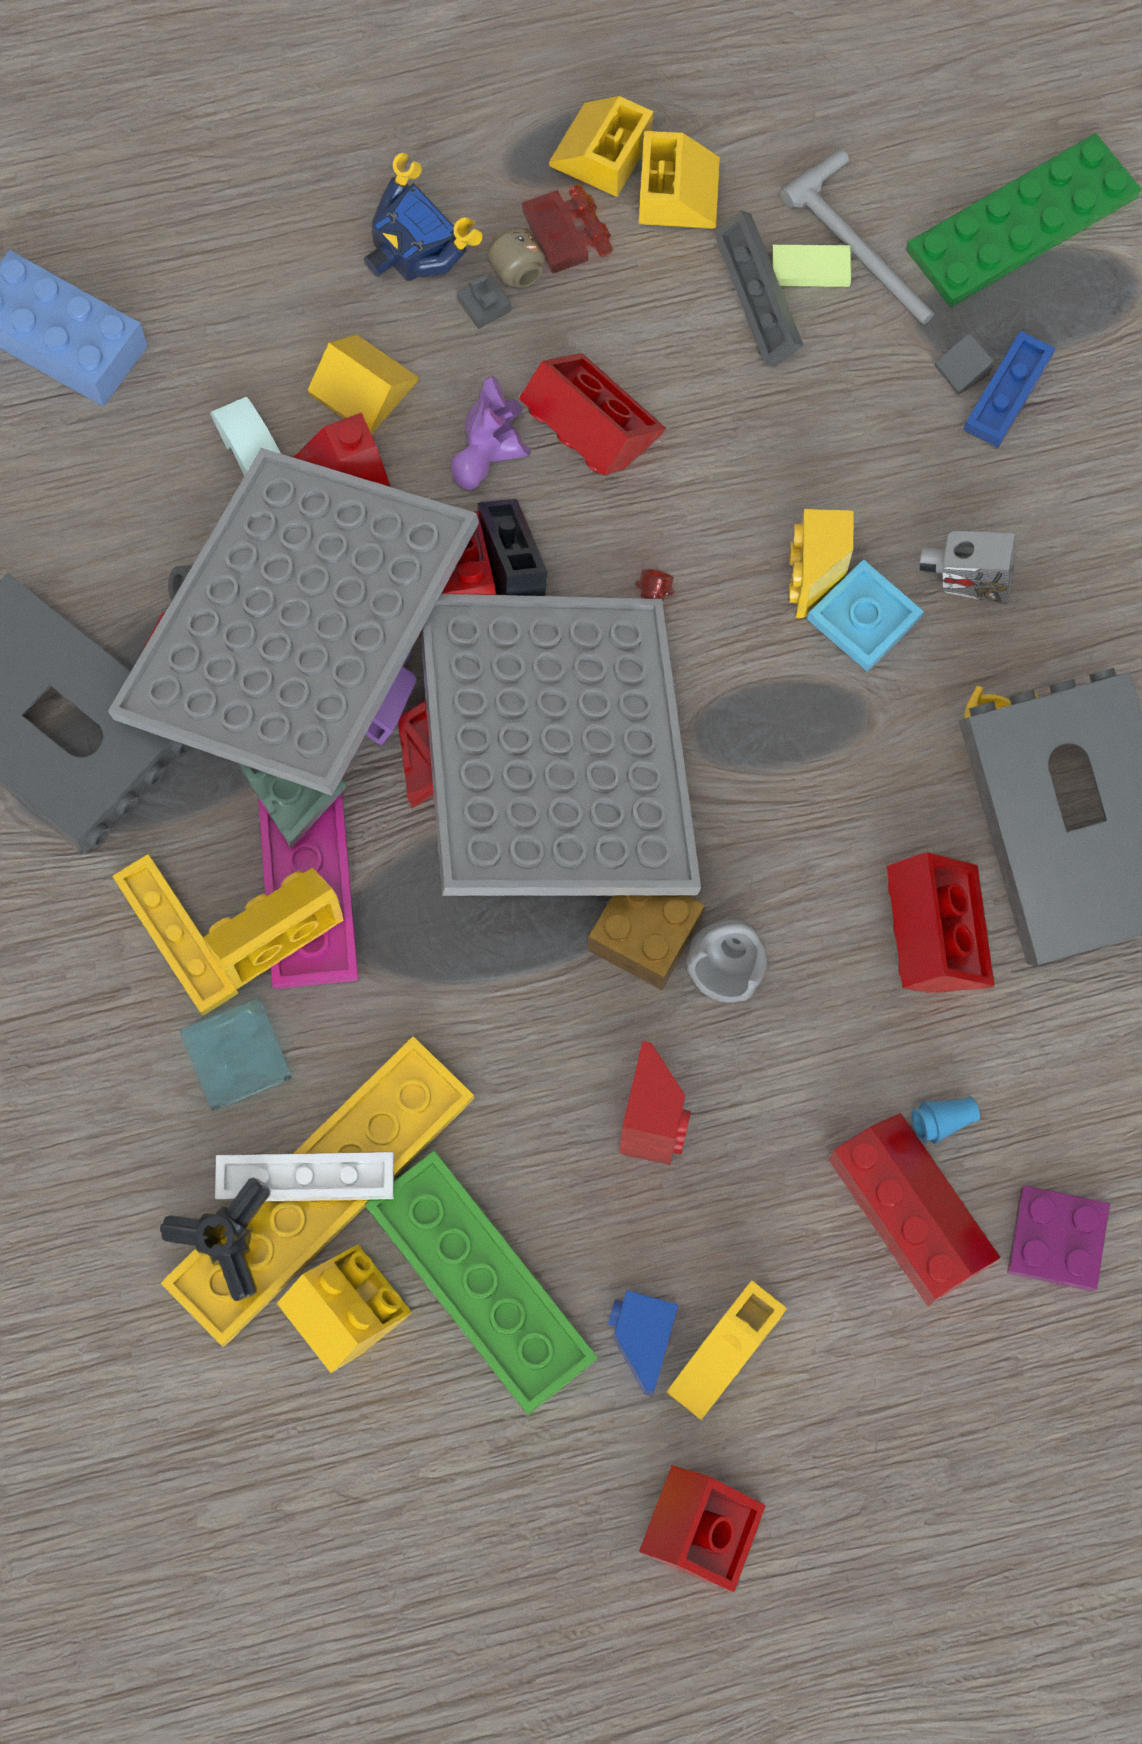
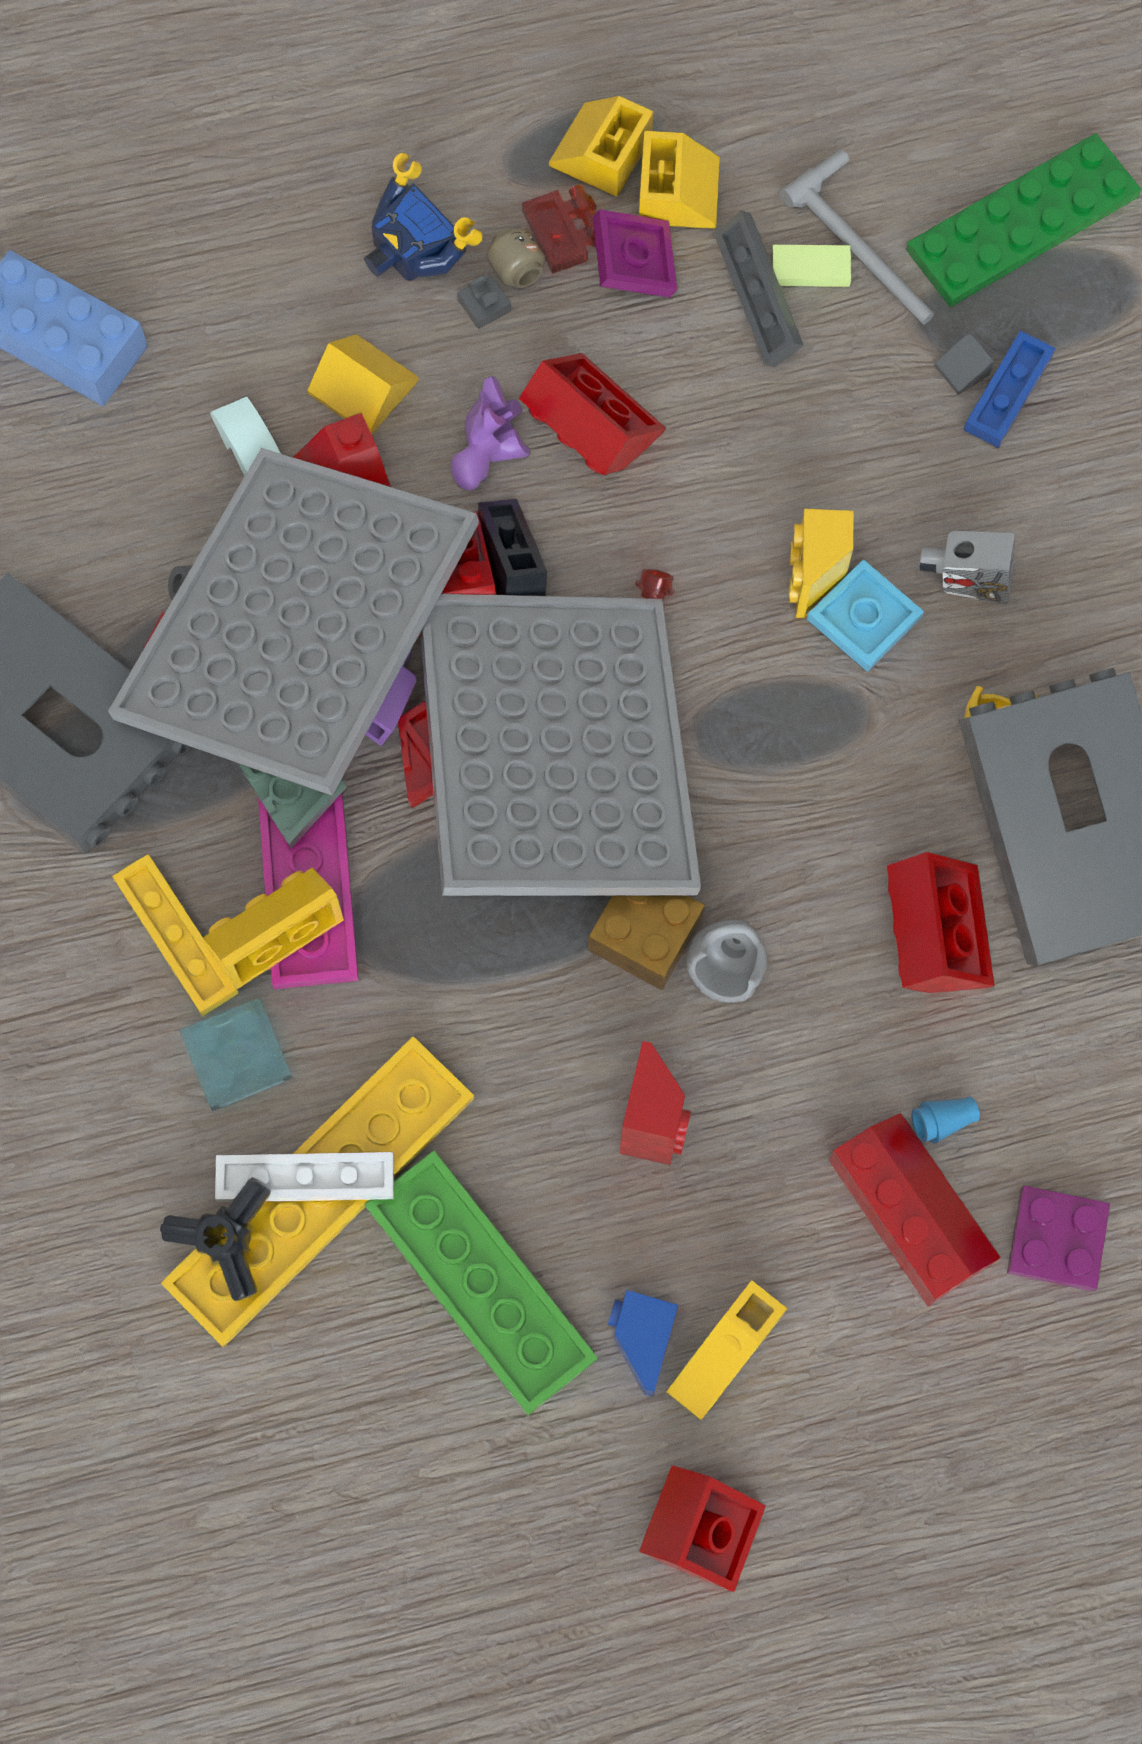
(343, 1307): yellow slope -> none
(634, 253): none -> magenta plate

